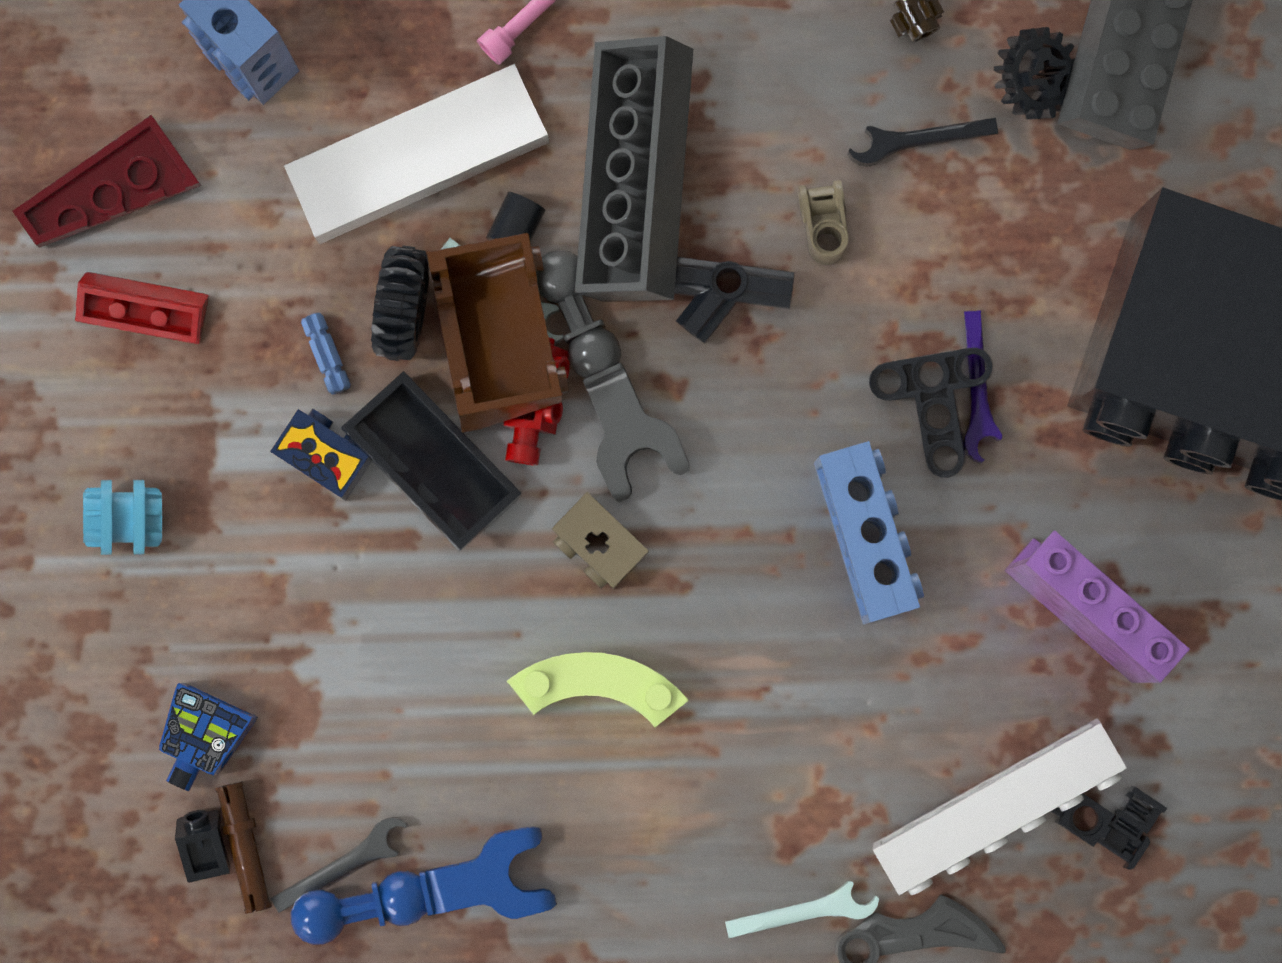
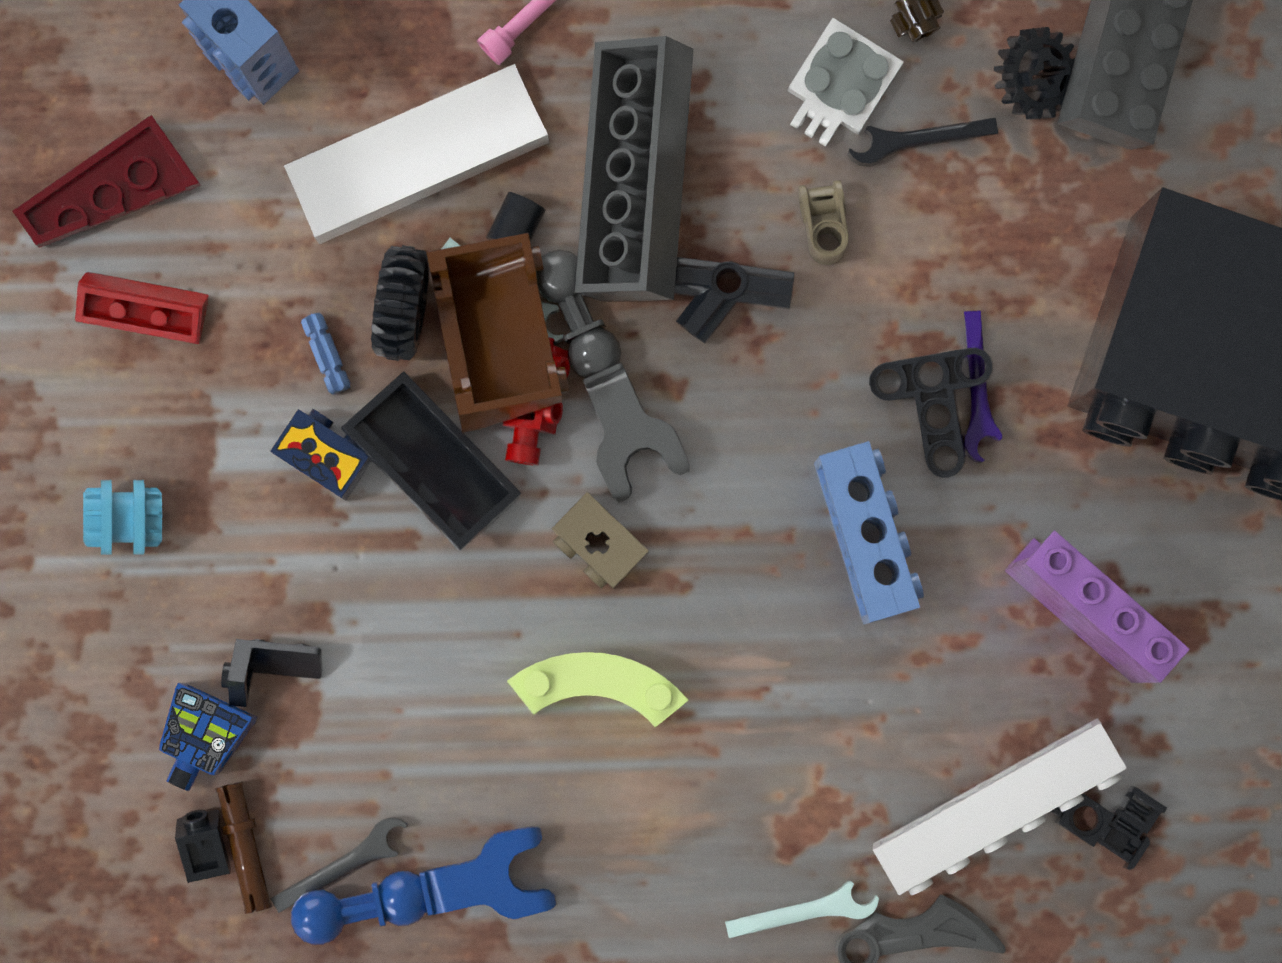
(267, 658): none -> black bracket
(842, 81): none -> piece

